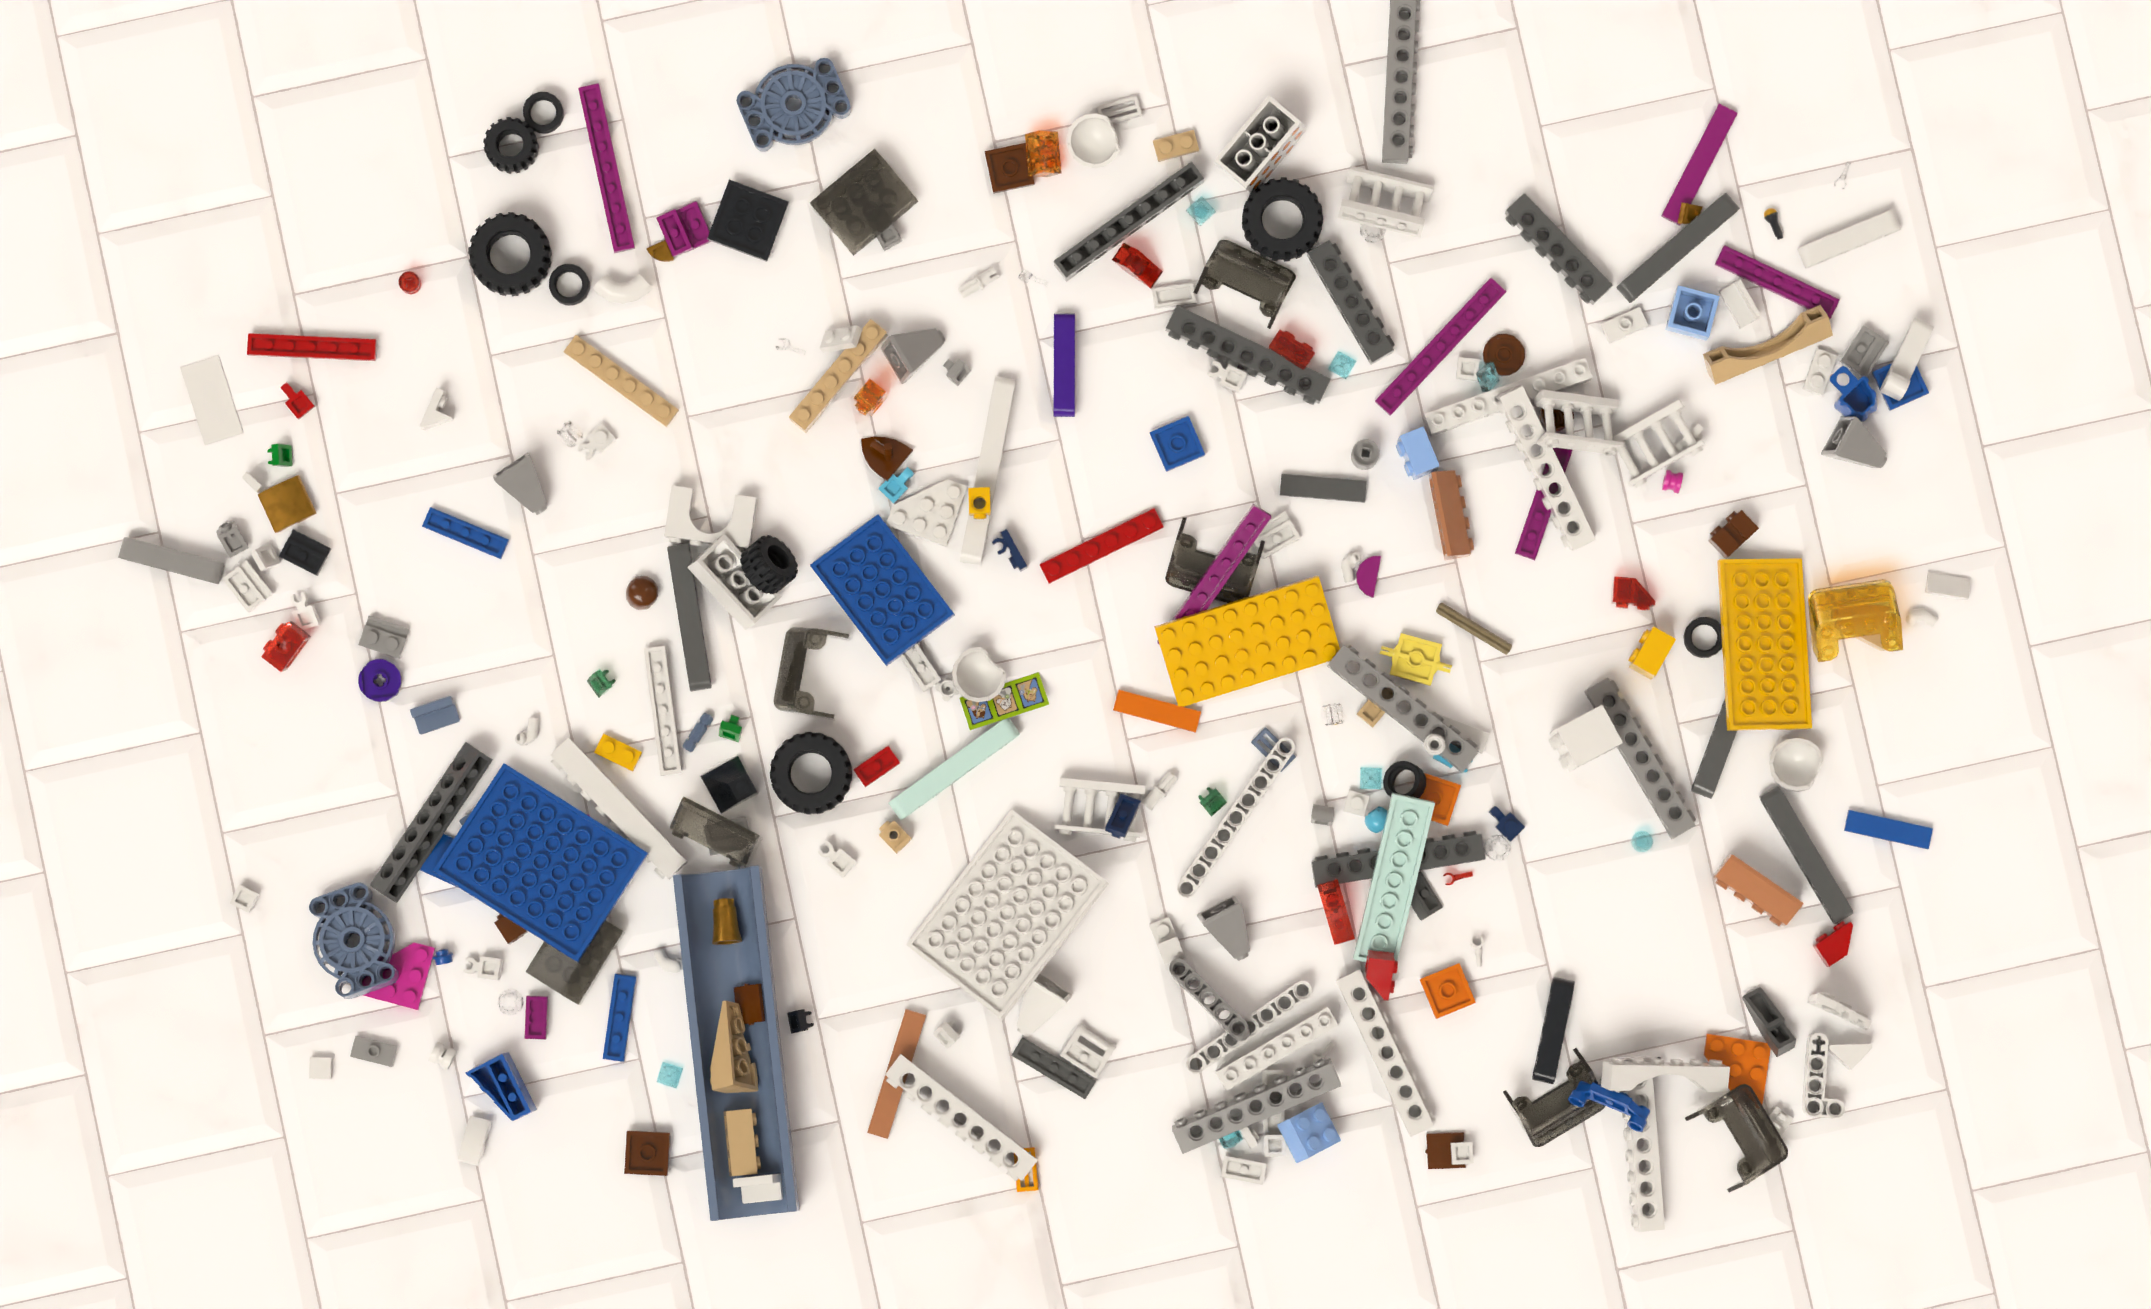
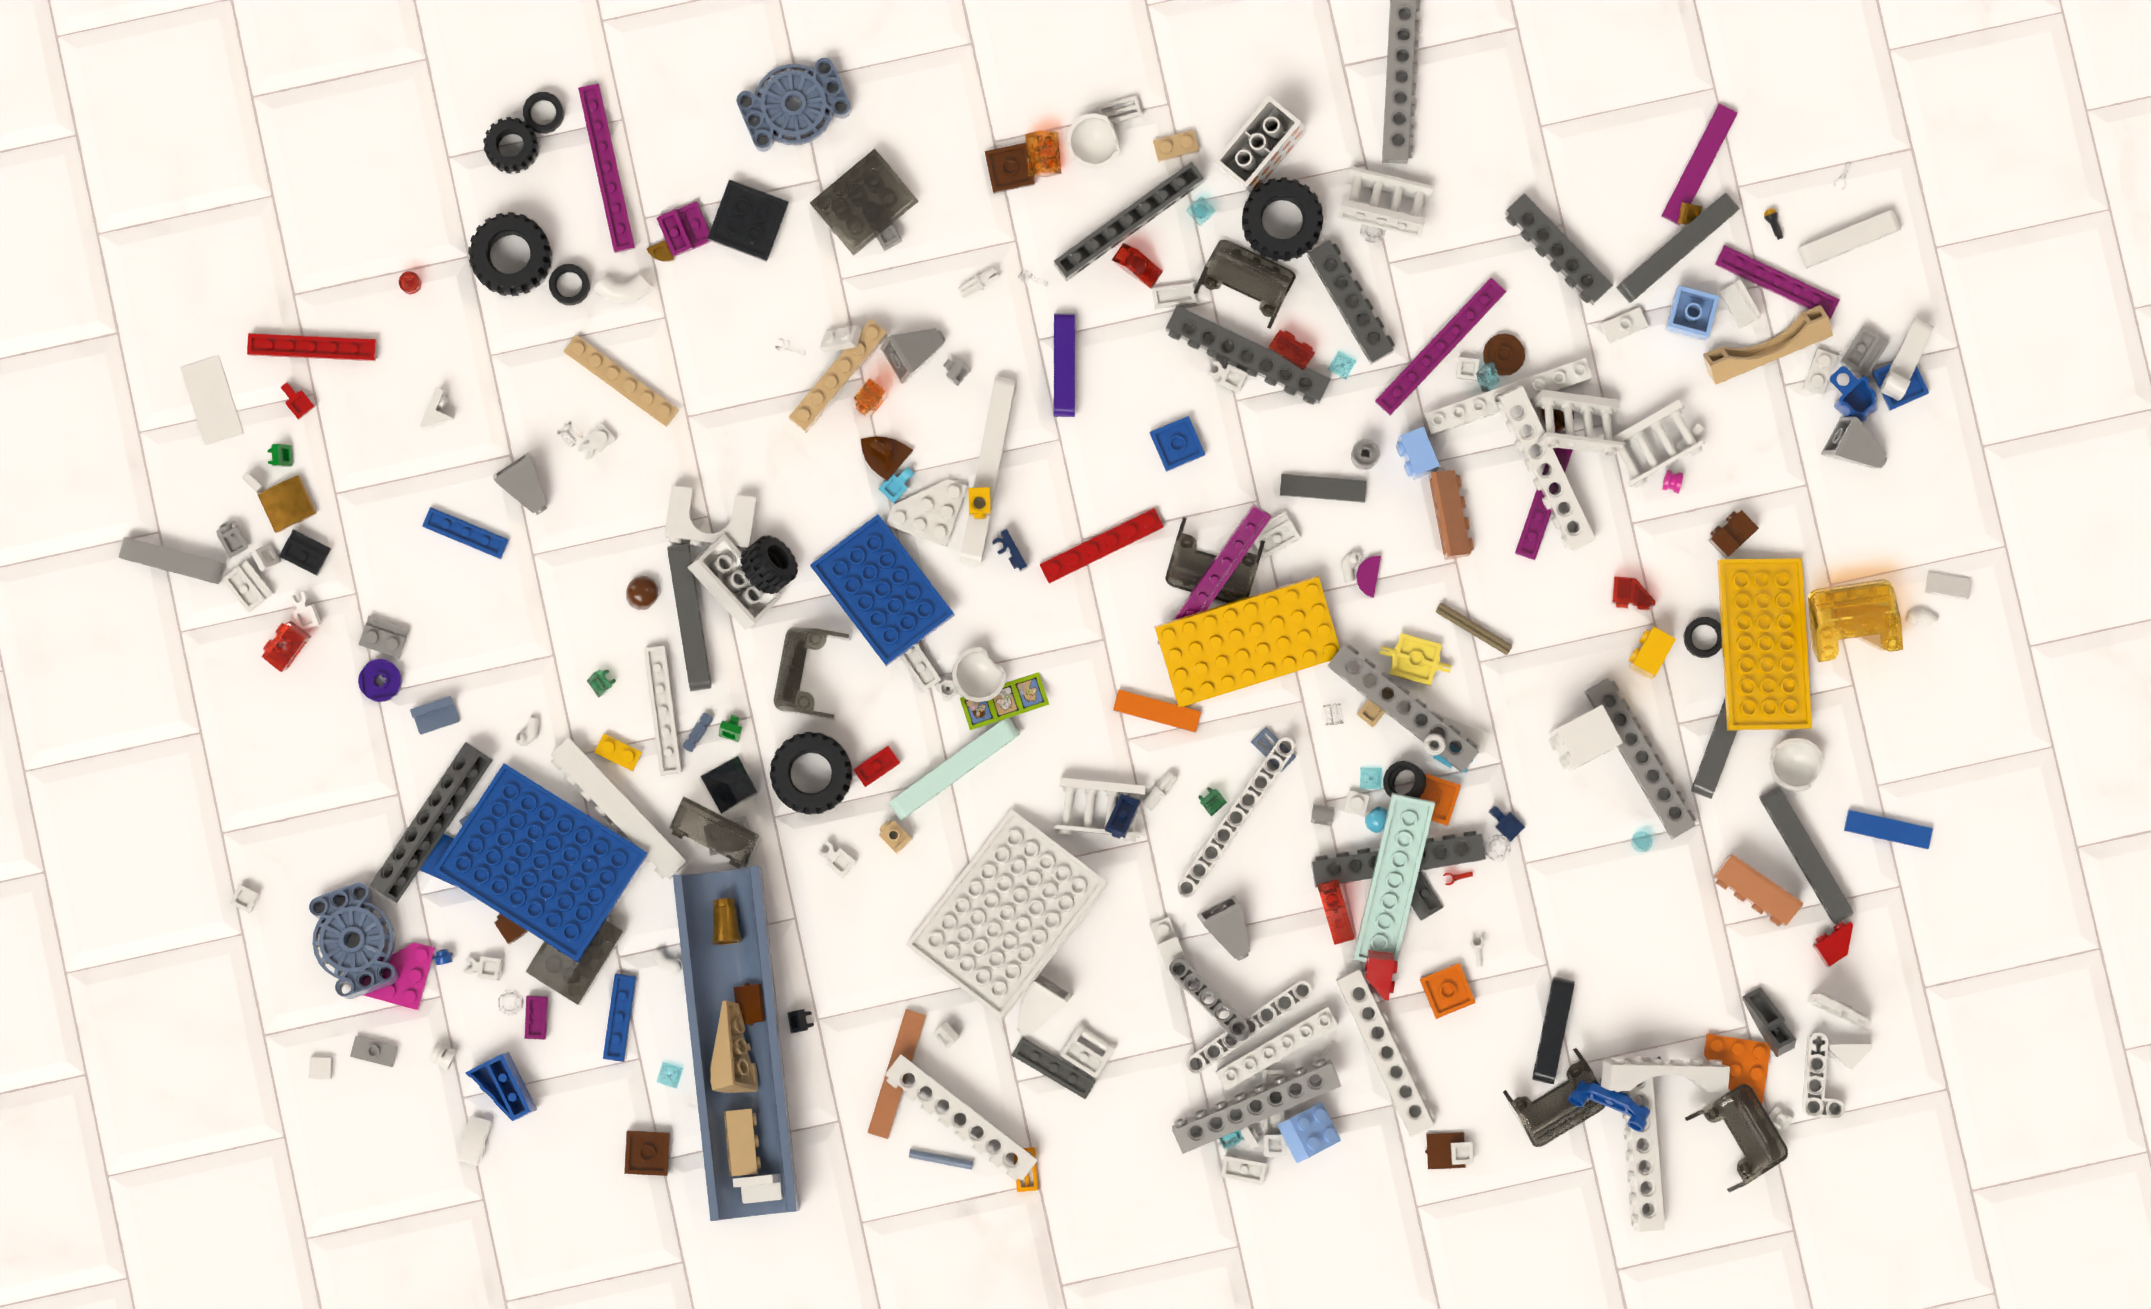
(946, 1160): none -> sand blue bar

